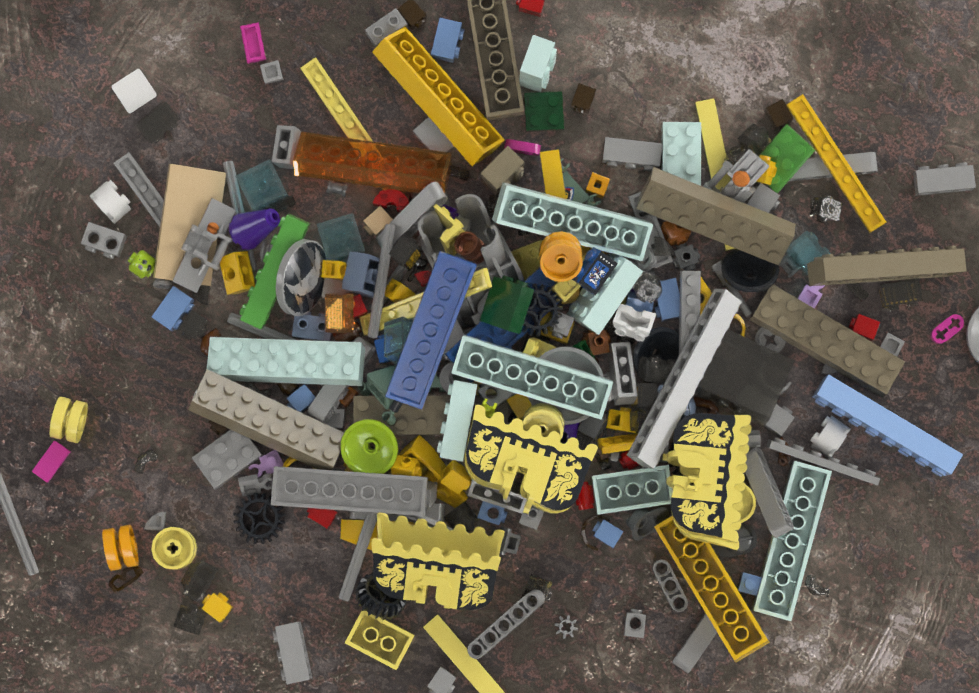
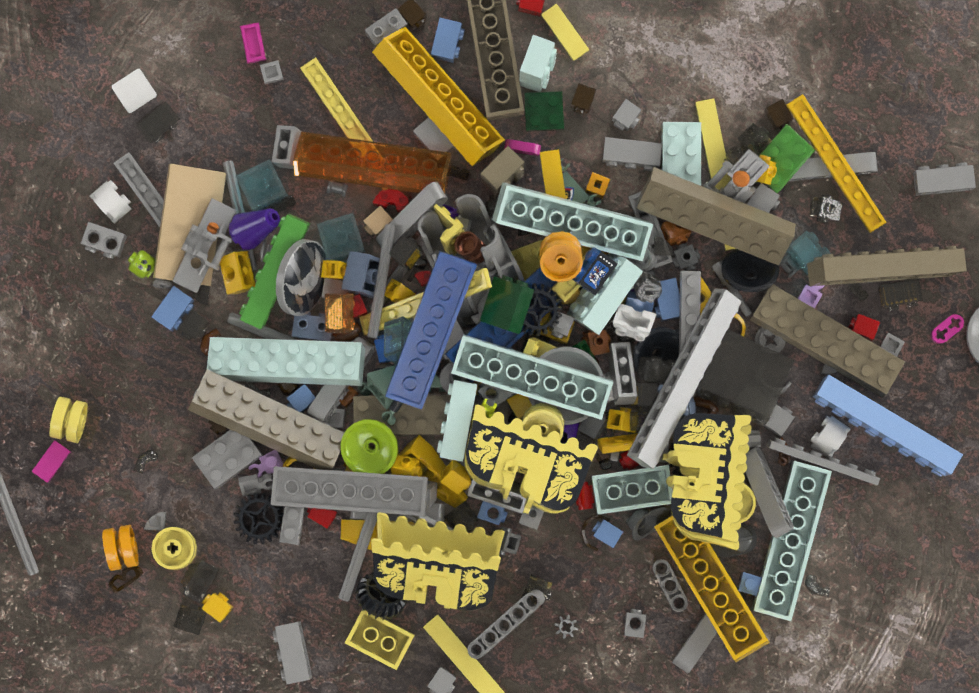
(292, 525): none -> light grey brick
(565, 32): none -> light yellow tile
(626, 116): none -> light grey brick

